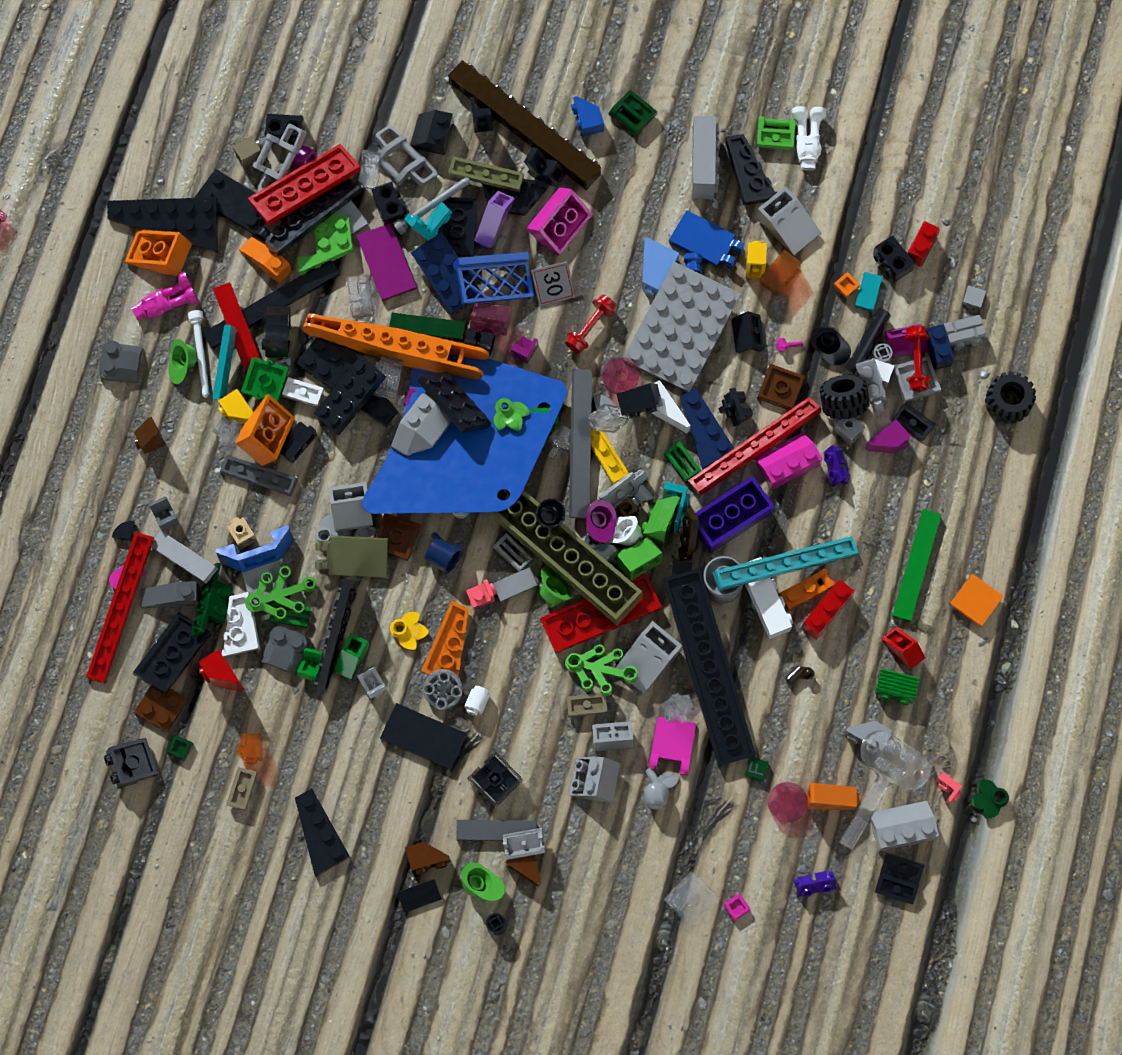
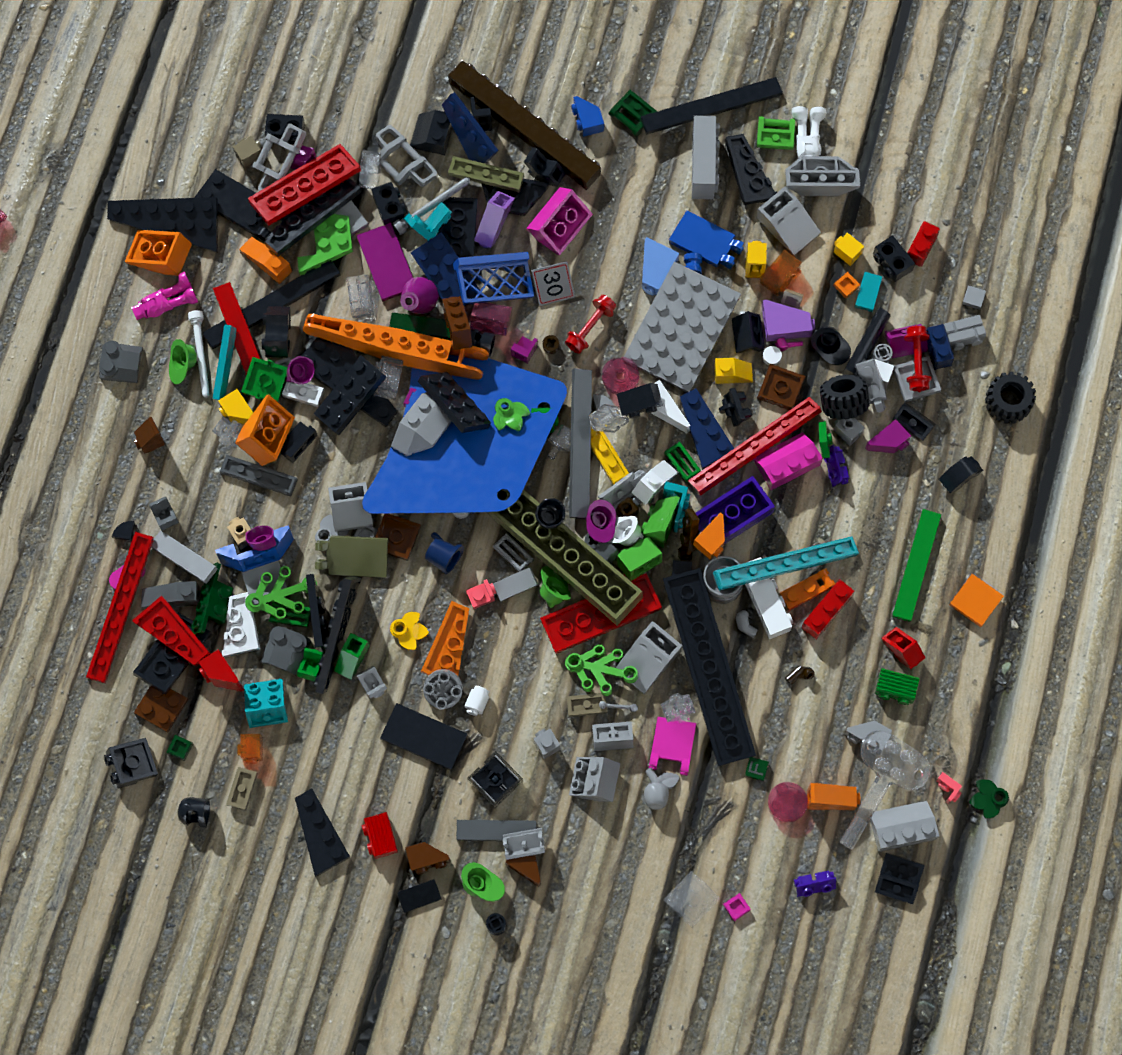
(167, 626): none -> red wing
(199, 806): none -> black helmet
(260, 538): none -> magenta hat
(265, 703): none -> teal bracket
(300, 370): none -> magenta hat
(316, 608): none -> black wing
(380, 835): none -> red brick
(419, 295): none -> magenta cone
(457, 323): none -> reddish brown arch
(470, 134): none -> dark blue wing
(545, 343): none -> dark brown bush
(546, 743): none -> light grey brick
(633, 708): none -> light grey hinge
(654, 481): none -> white slope
(711, 105): none -> black tile
(712, 538): none -> orange slope
(732, 371): none -> yellow slope
(743, 624): none -> light grey arm
(772, 355): none -> white tile
(785, 322): none -> medium lavender slope
(792, 299): none -> dark tan plate
(822, 176): none -> light grey wedge
(825, 439): none -> green plate
(848, 248): none -> yellow brick
(960, 473): none -> black brick

